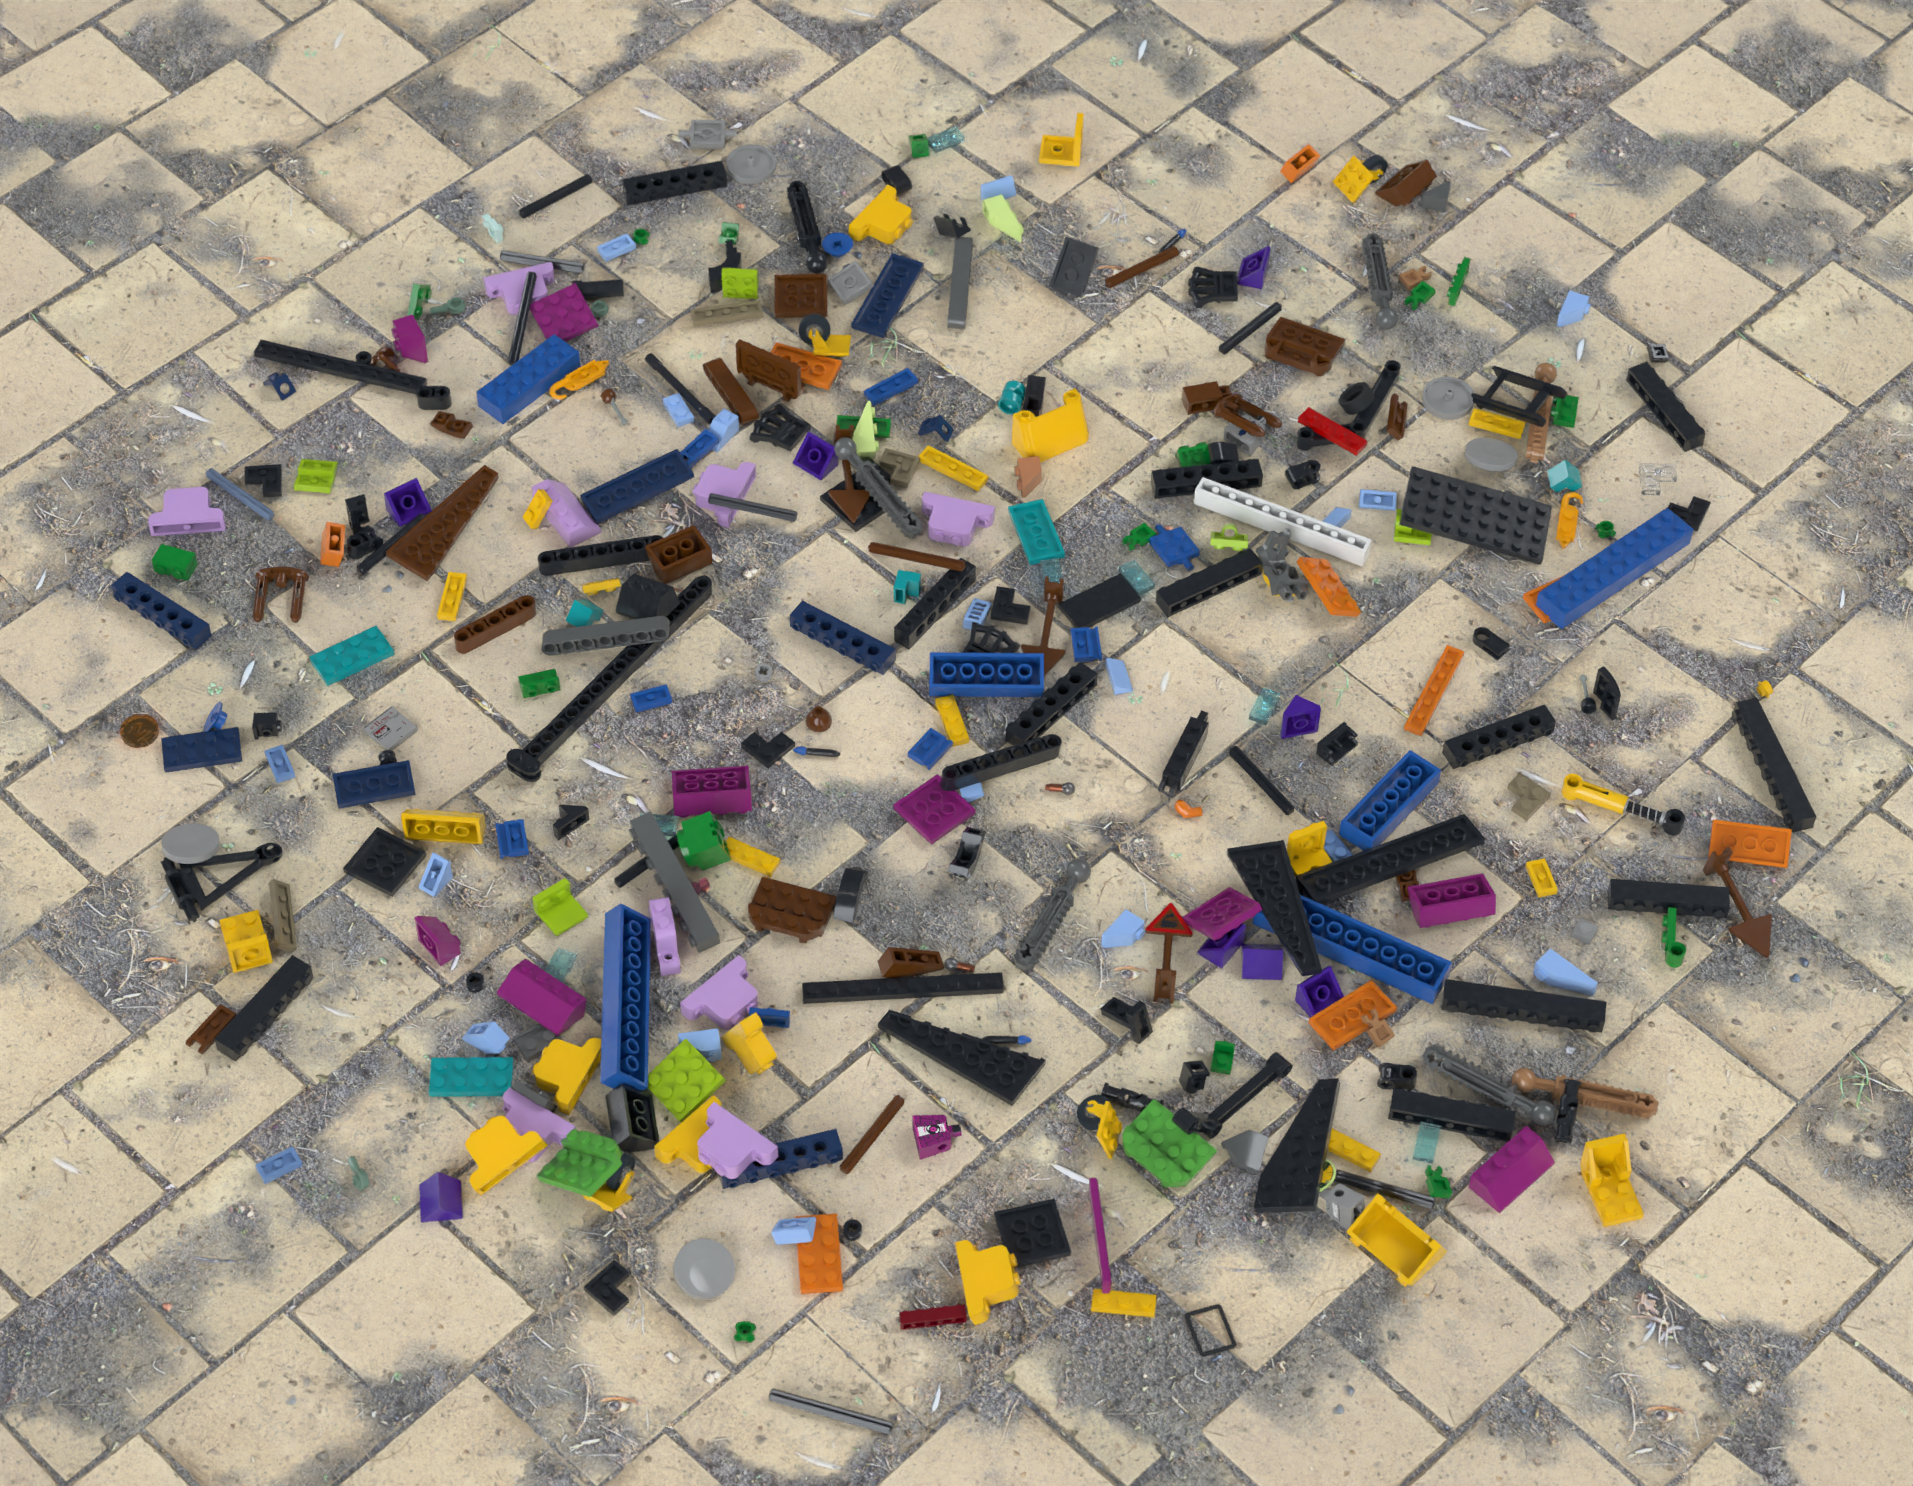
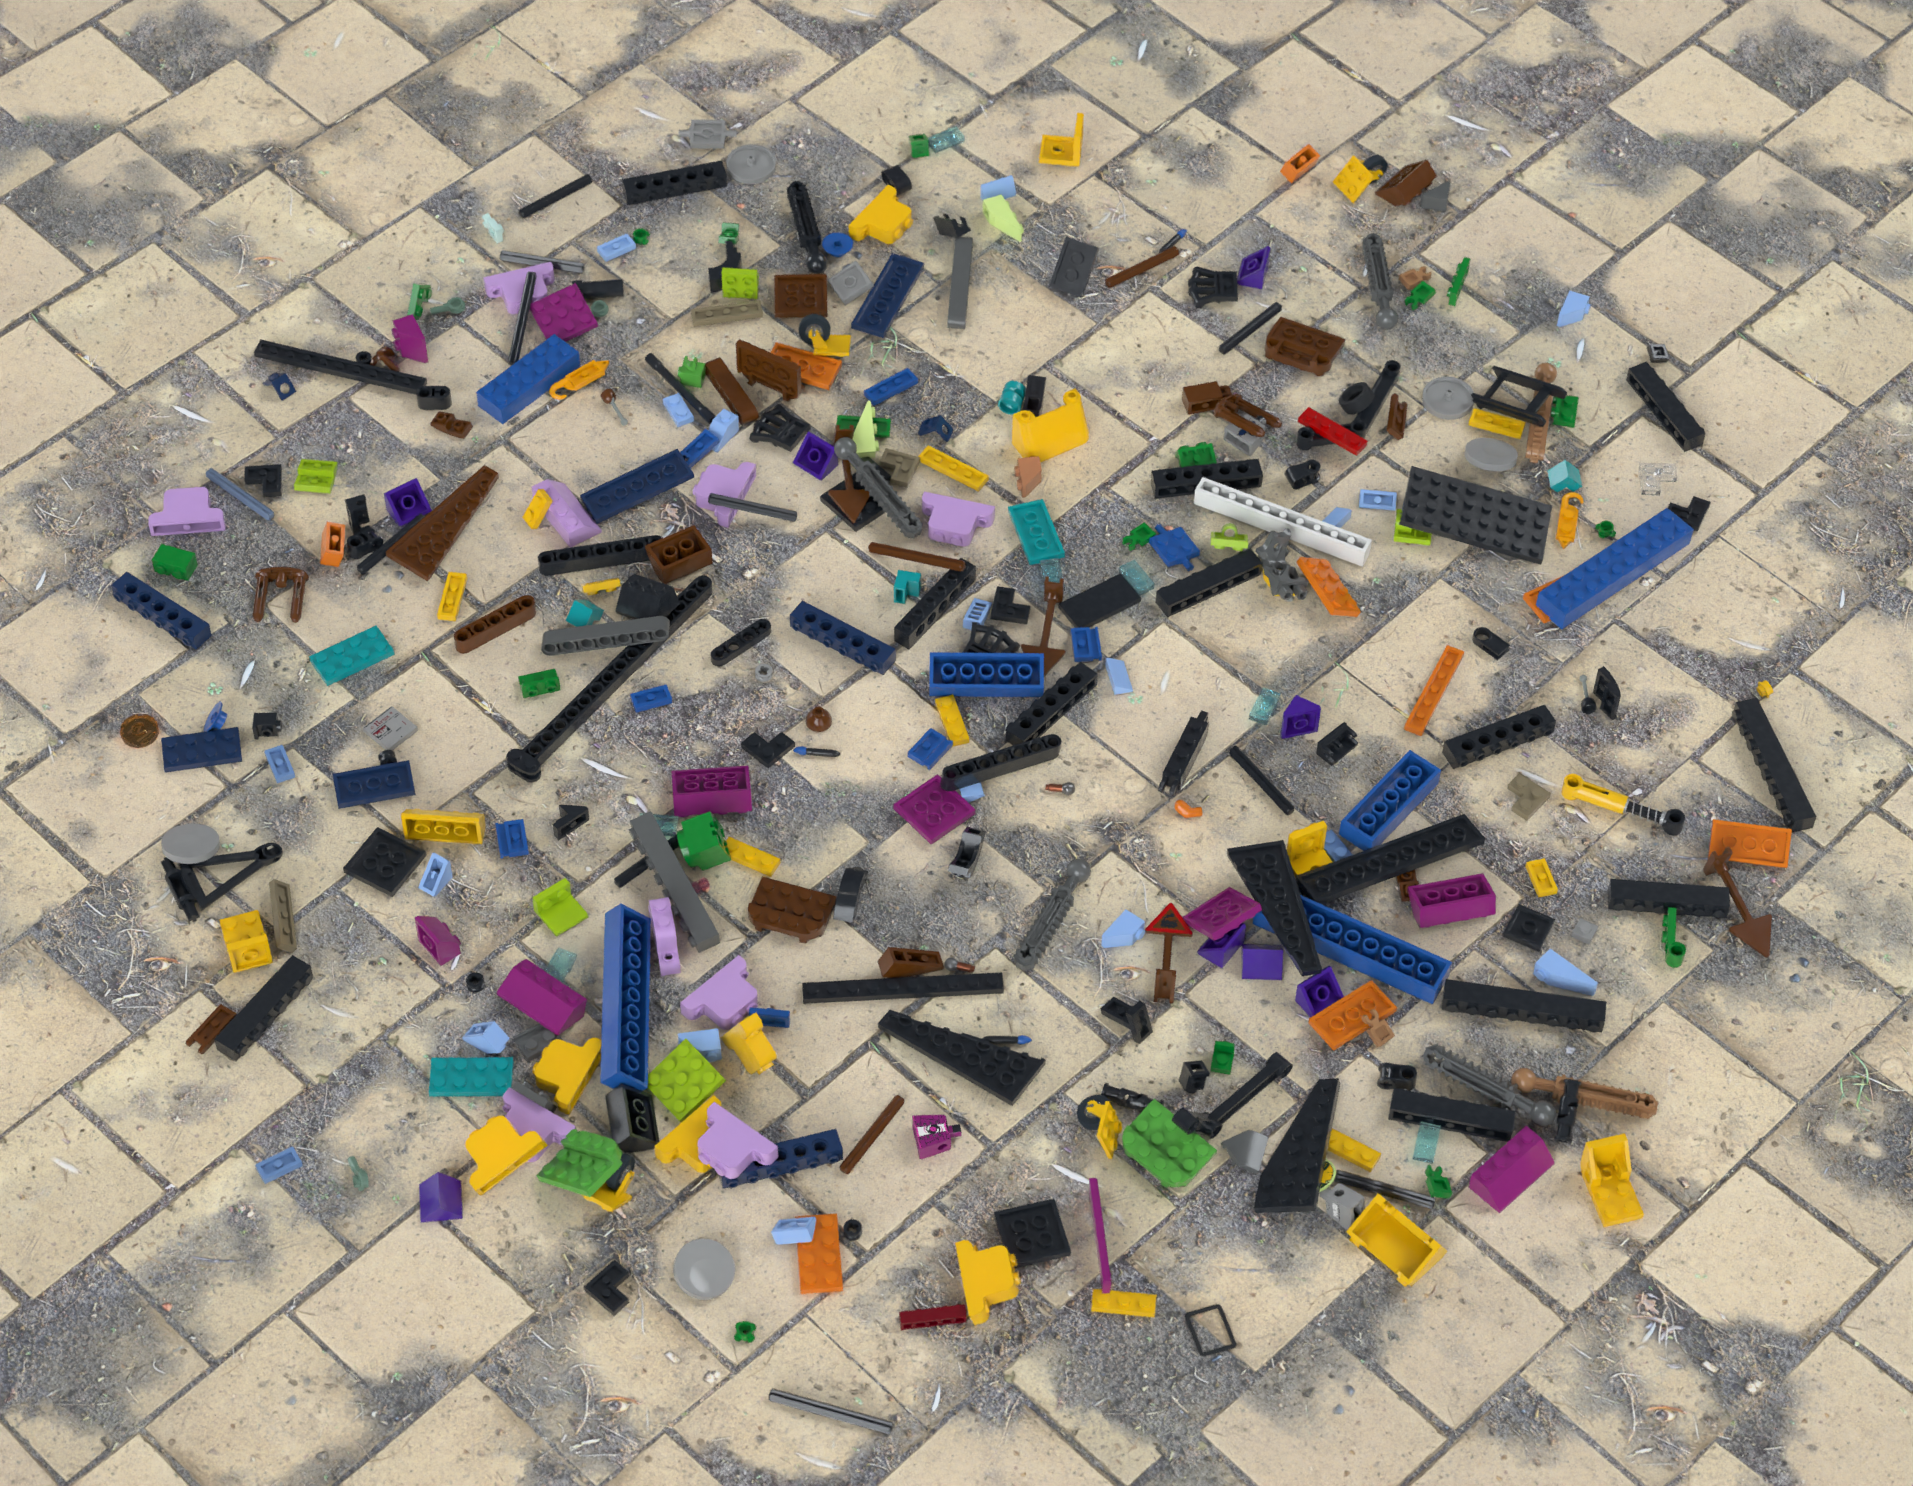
(692, 373): none -> bright green brick
(739, 640): none -> black beam
(1222, 452): black beam -> none
(1528, 927): none -> black plate

